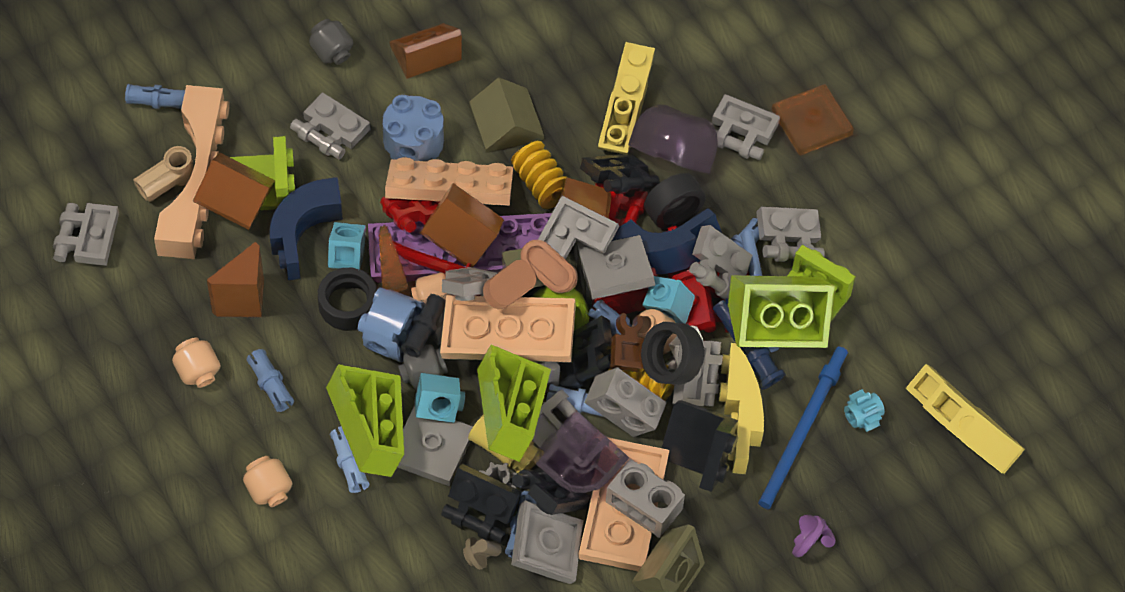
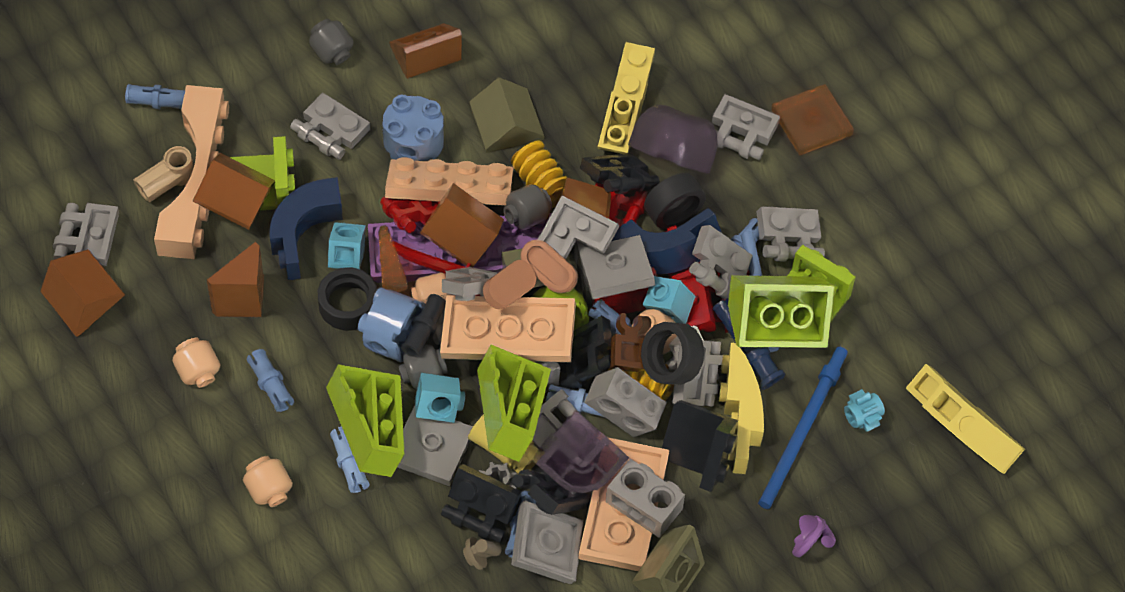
(80, 290): none -> dark orange slope
(527, 207): none -> dark grey head

